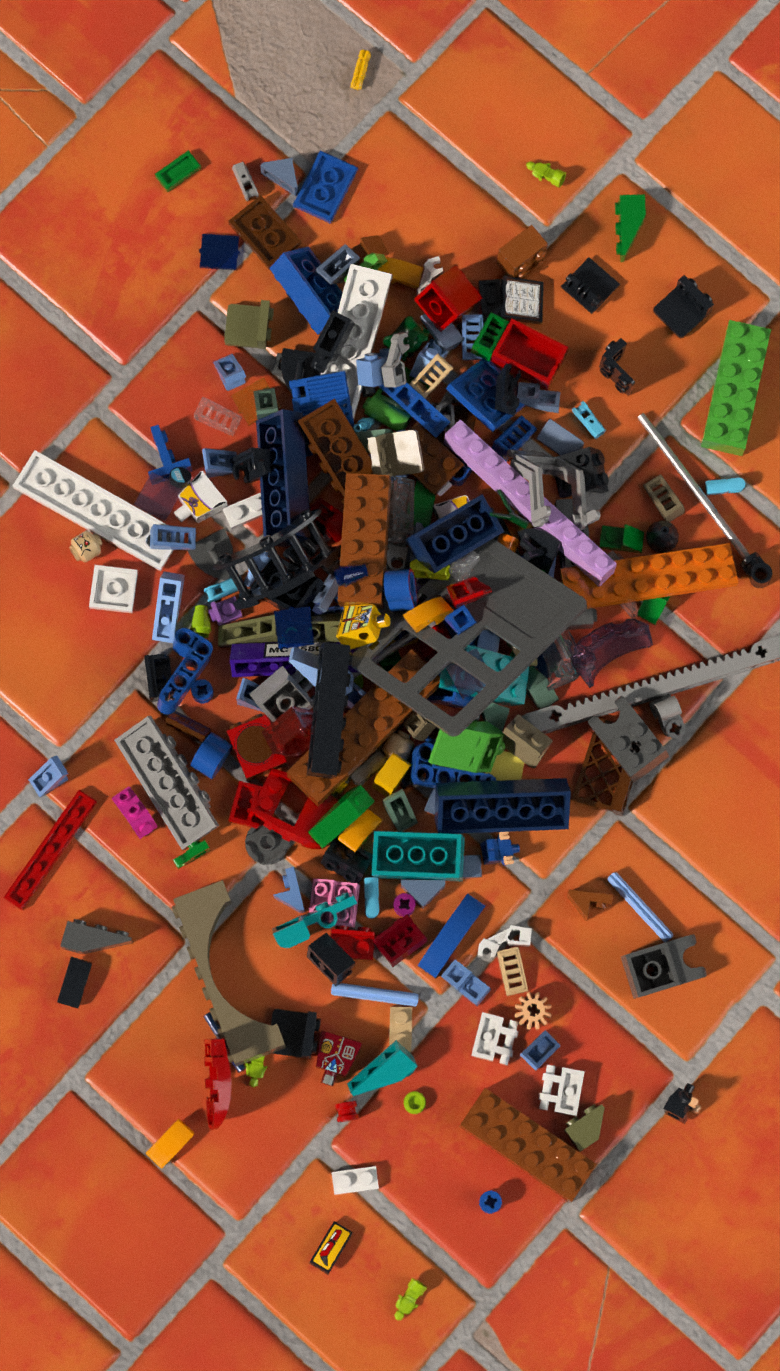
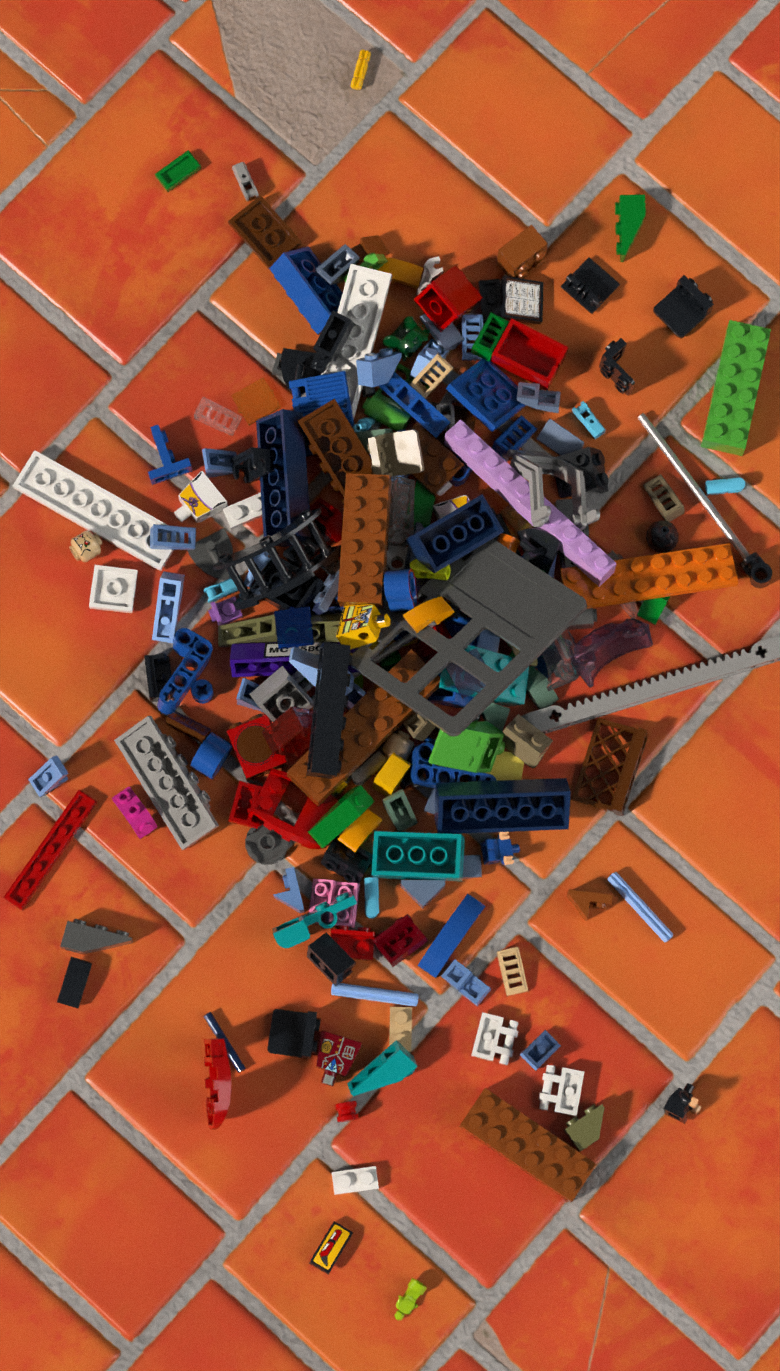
(158, 496): piece -> none
(170, 1143): light orange slope -> none
(180, 477): black tile -> none
(195, 851): green plate -> none
(199, 916): dark tan arch -> none
(201, 621): lime cone -> none
(219, 252): clear blue piece -> none
(230, 372): medium blue slope -> none
(249, 325): olive bracket -> none
(255, 1070): lime piece -> none
(265, 402): sand green slope -> none
(281, 173): sand blue slope -> none
(325, 187): blue tile -> none
(349, 574): clear blue cone -> none
(394, 369): light grey piece -> none
(402, 908): magenta wheel -> none
(414, 1102): lime tile -> none
(460, 619): blue slope -> none
(463, 567): clear cone -> none
(467, 591): red slope -> none
(488, 1204): blue wheel -> none
(494, 942): white piece -> none
(506, 391): black hinge -> none
(512, 516): dark green plant -> none
(539, 1007): light nougat gear -> none
(544, 171): lime piece -> none
(622, 539): green slope -> none
(625, 736): dark grey brick -> none
(667, 966): dark grey brick -> none
(668, 711): light grey piece -> none

